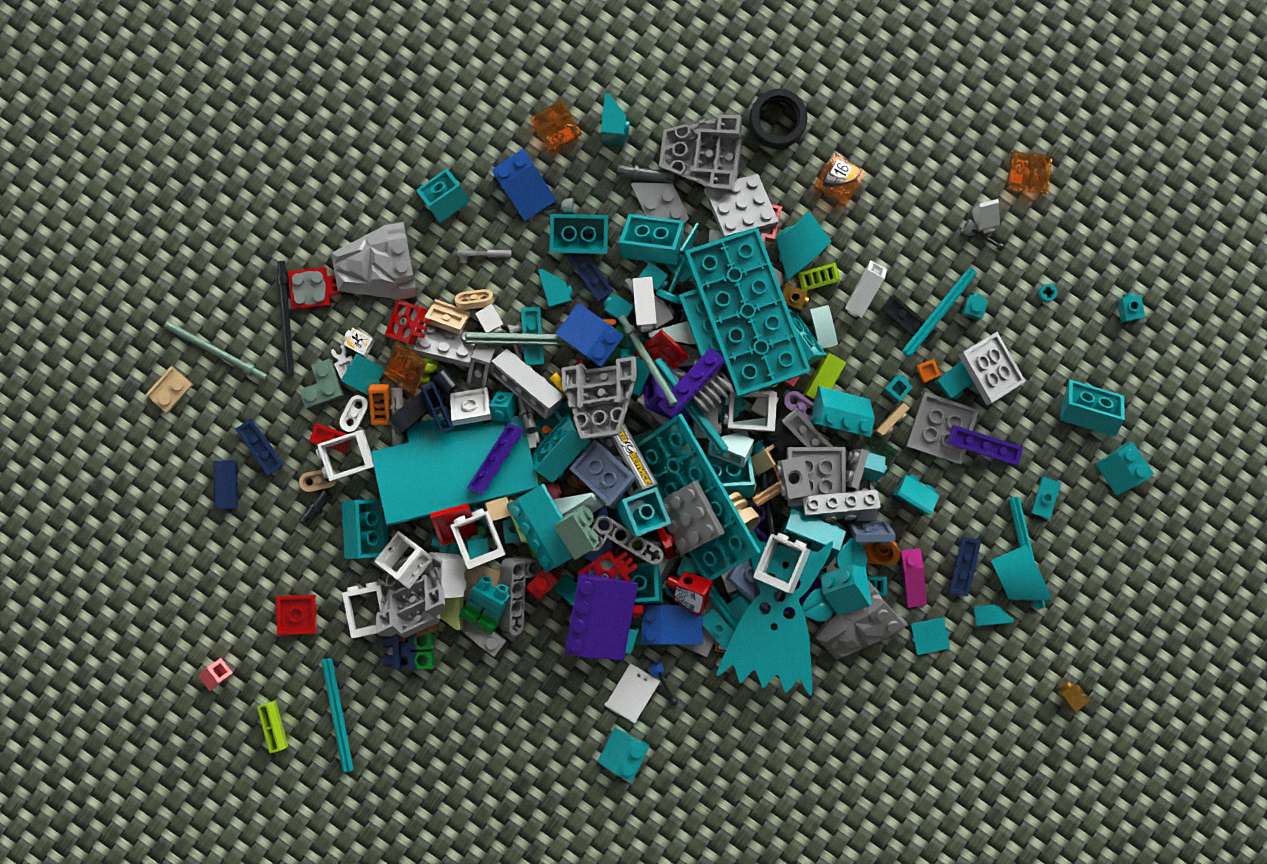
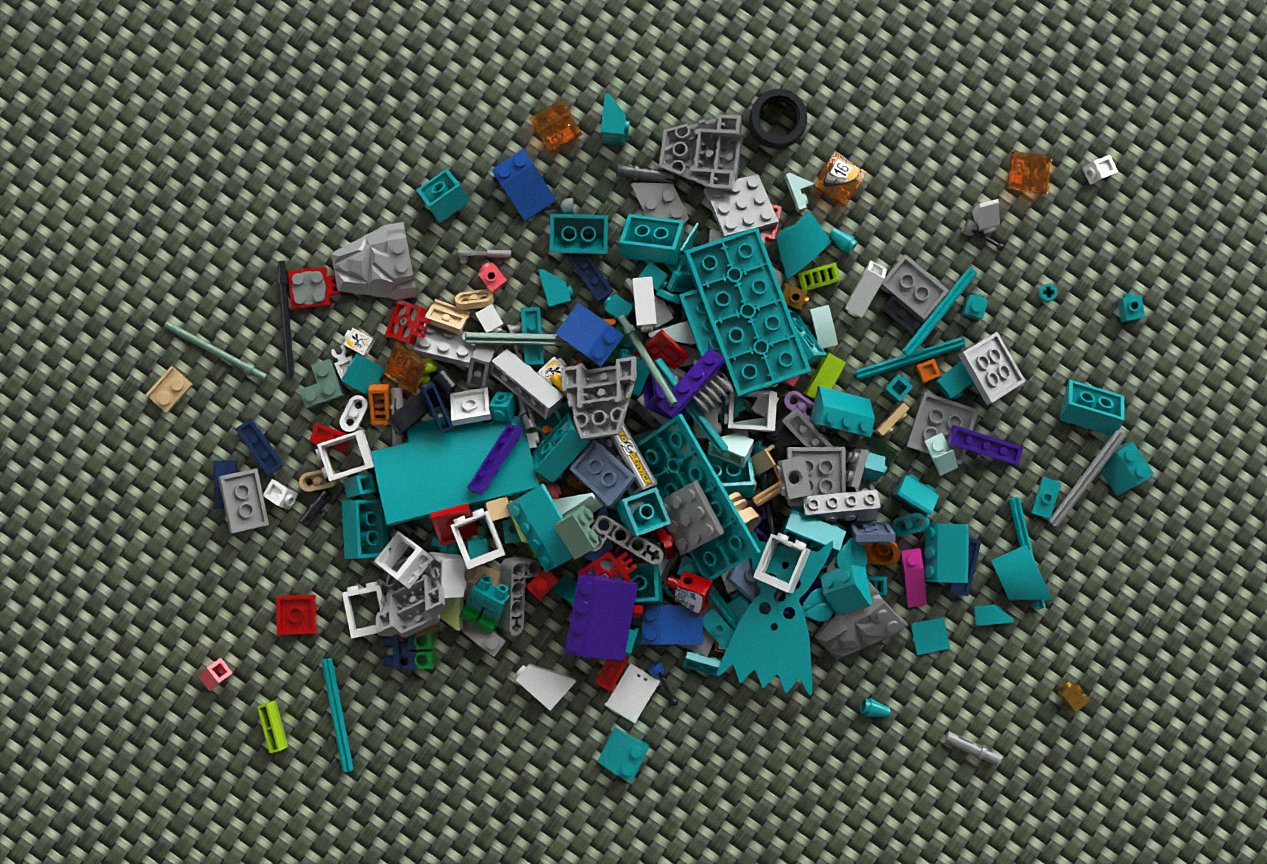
(243, 500): none -> light grey plate
(280, 494): none -> white bracket
(359, 485): none -> teal brick
(493, 284): none -> coral brick
(544, 684): none -> white slope
(551, 368): none -> white brick
(610, 673): none -> red plate
(681, 282): none -> teal tile
(701, 663): none -> teal plate
(795, 186): none -> light aqua slope
(843, 240): none -> teal cone
(872, 708): none -> teal cone
(903, 360): none -> teal axle
(912, 524): none -> teal plate
(914, 286): none -> light grey plate
(941, 454): none -> light aqua slope
(946, 553): none -> teal slope
(980, 752): none -> light grey pin
(1087, 478): none -> light grey axle
(1100, 169): none -> white bracket

